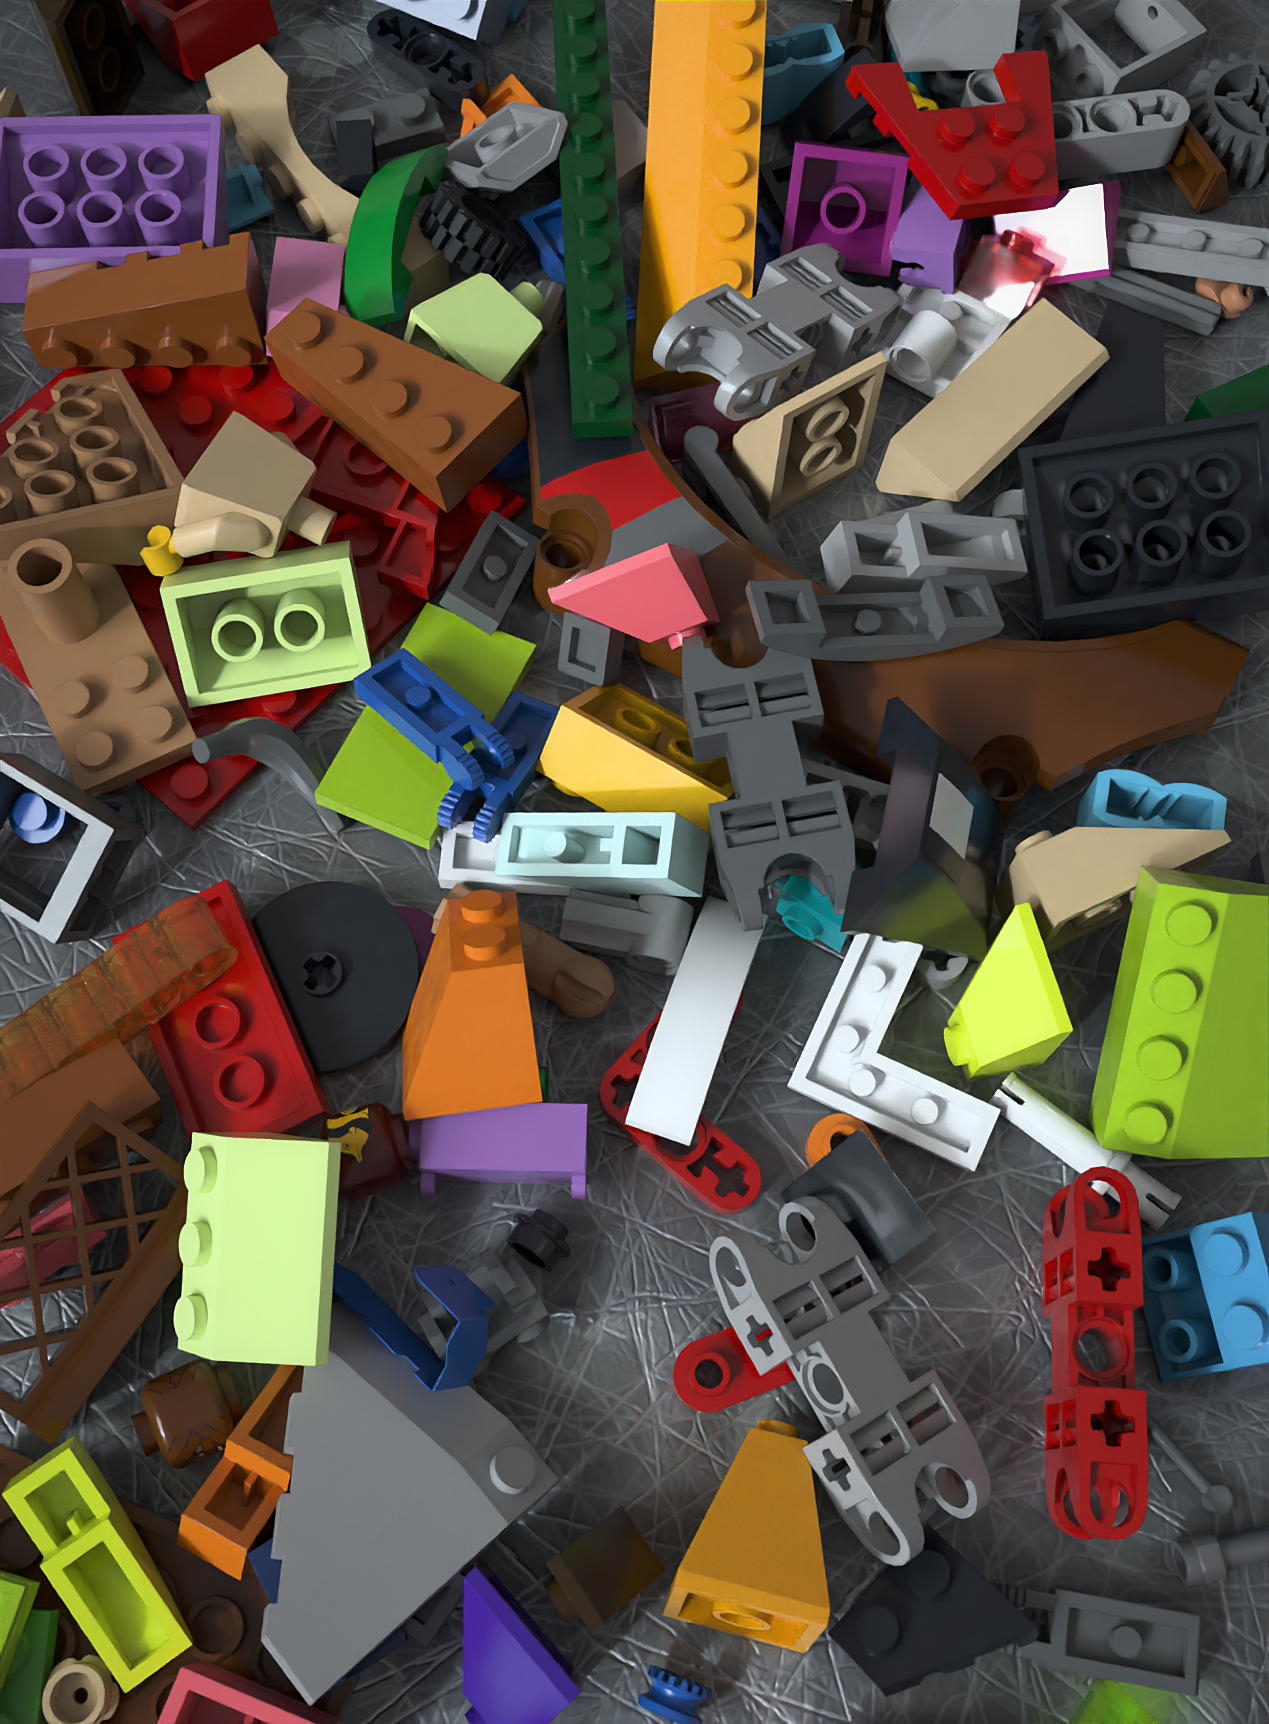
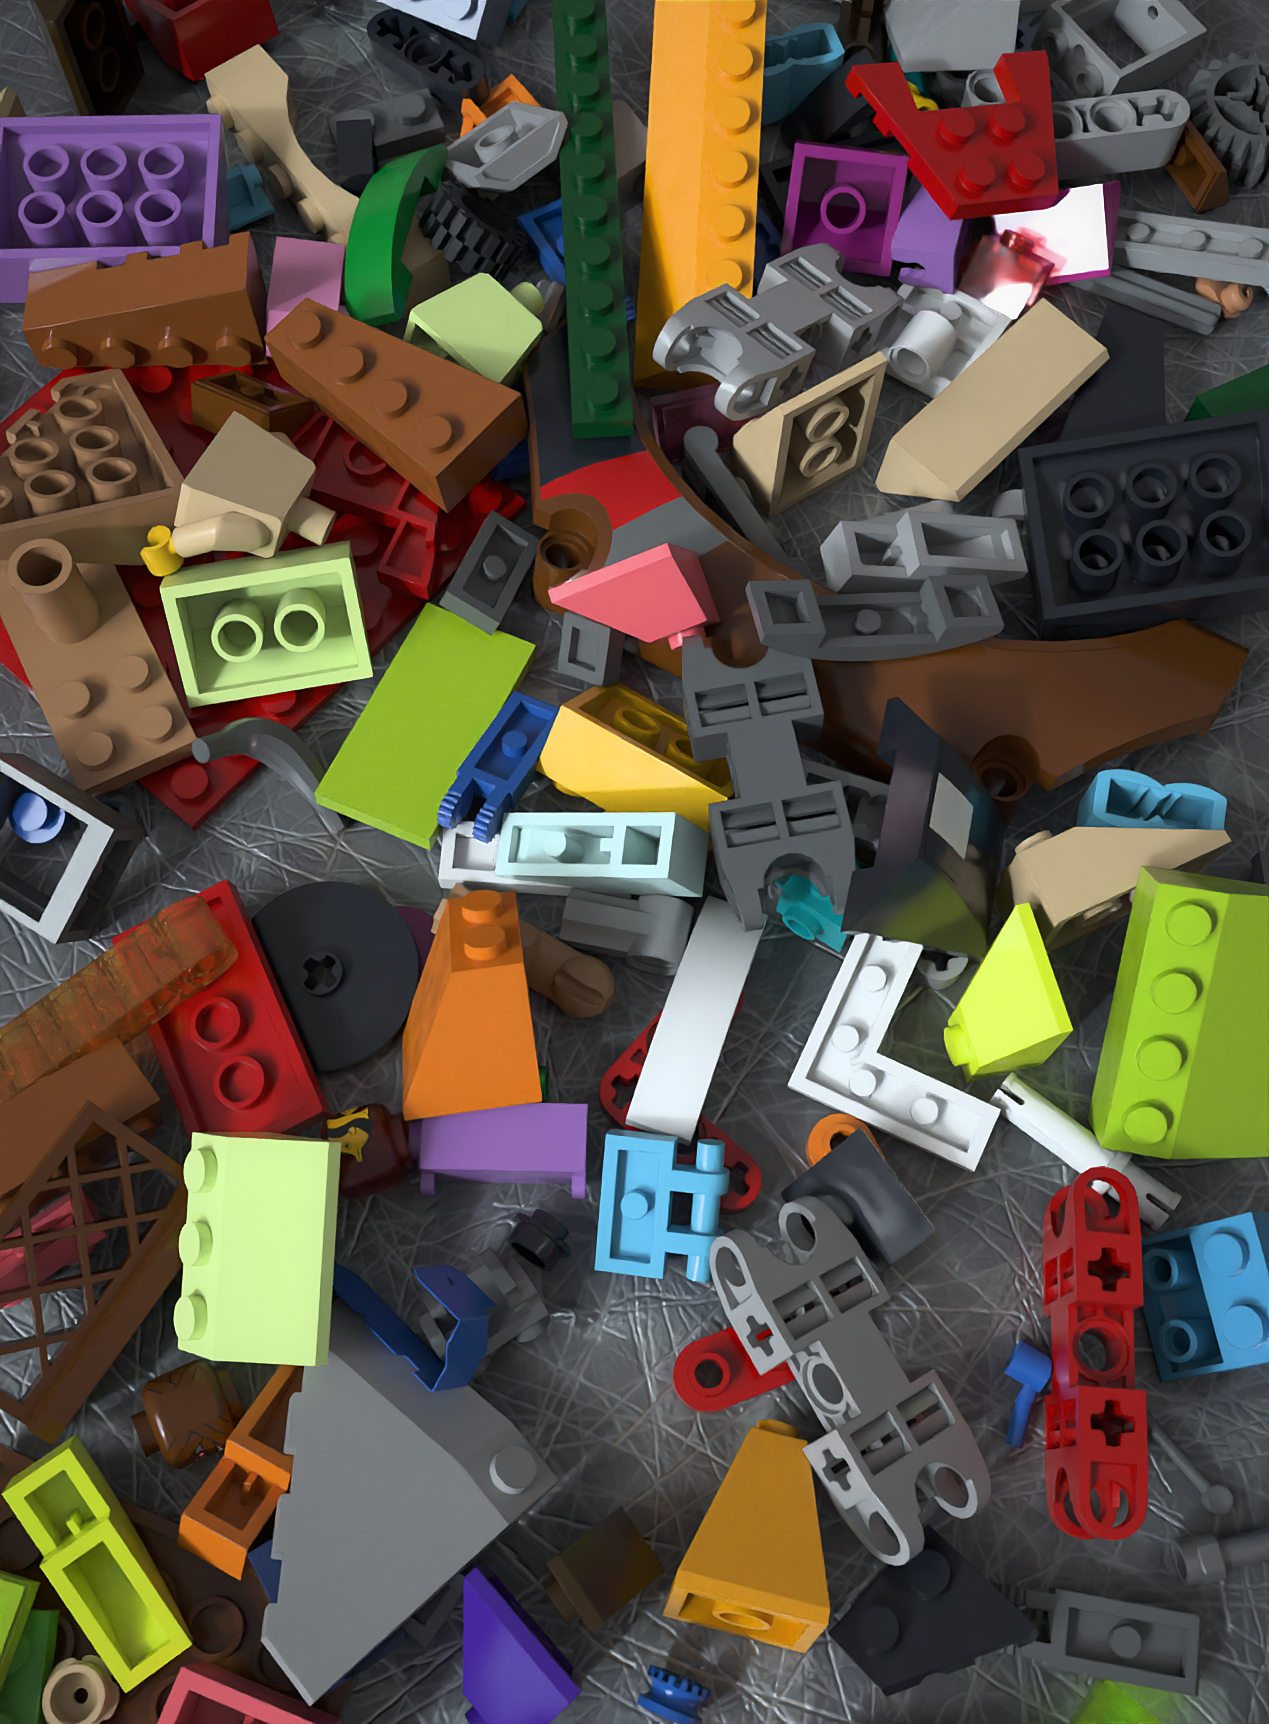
(262, 403): none -> reddish brown slope
(433, 717): blue hinge -> none
(638, 1204): none -> medium azure plate
(1032, 1370): none -> blue hand

